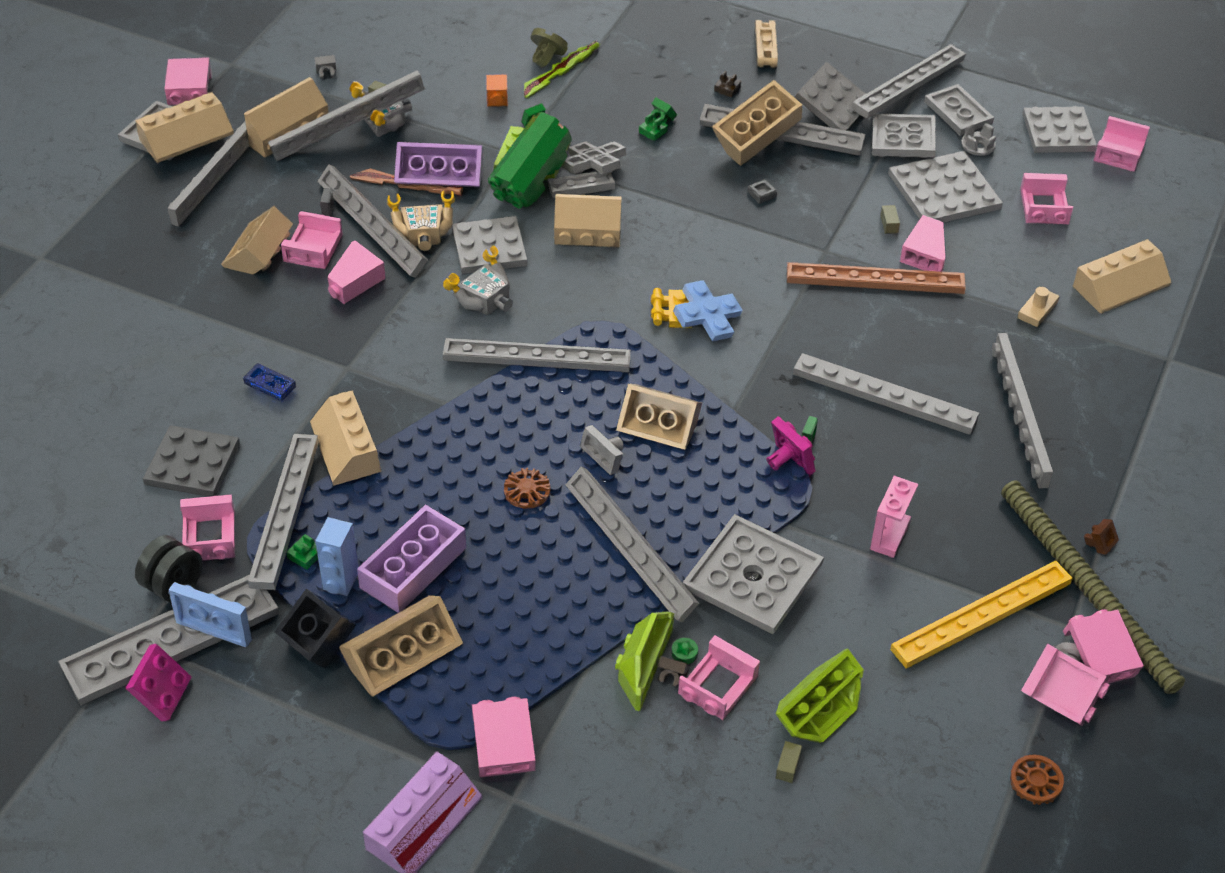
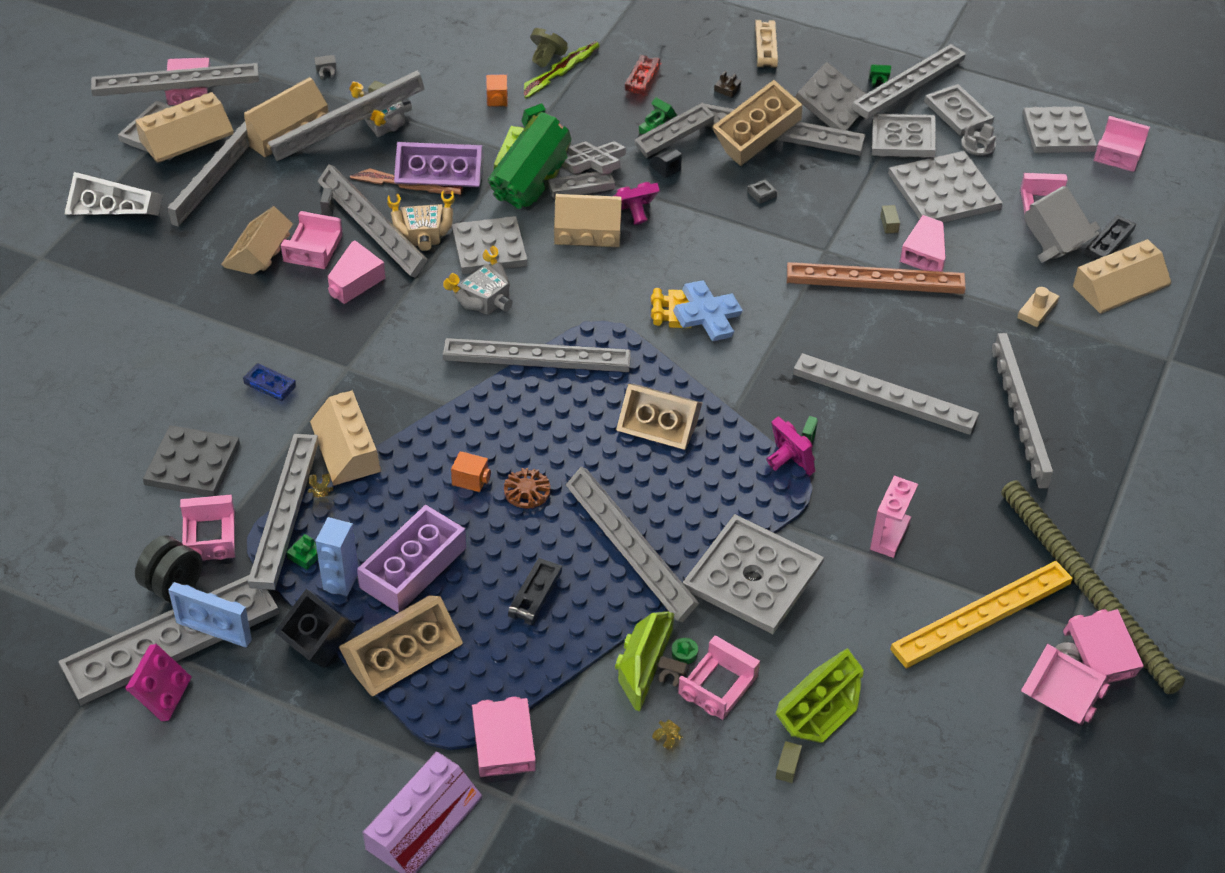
(102, 196): none -> white wedge
(174, 79): none -> light grey plate
(320, 490): none -> clear yellow plate
(470, 471): none -> orange brick
(535, 591): none -> black plate
(603, 450): light grey tile -> none
(636, 198): none -> dark pink plate
(642, 74): none -> clear red plate
(667, 162): none -> black brick
(670, 730): none -> clear yellow plate
(674, 130): none -> light grey plate
(879, 72): none -> green tile
(1036, 779): dark orange wheel -> none
(1059, 224): none -> light grey piece
(1102, 536): reddish brown tile -> none
(1110, 238): none -> black plate

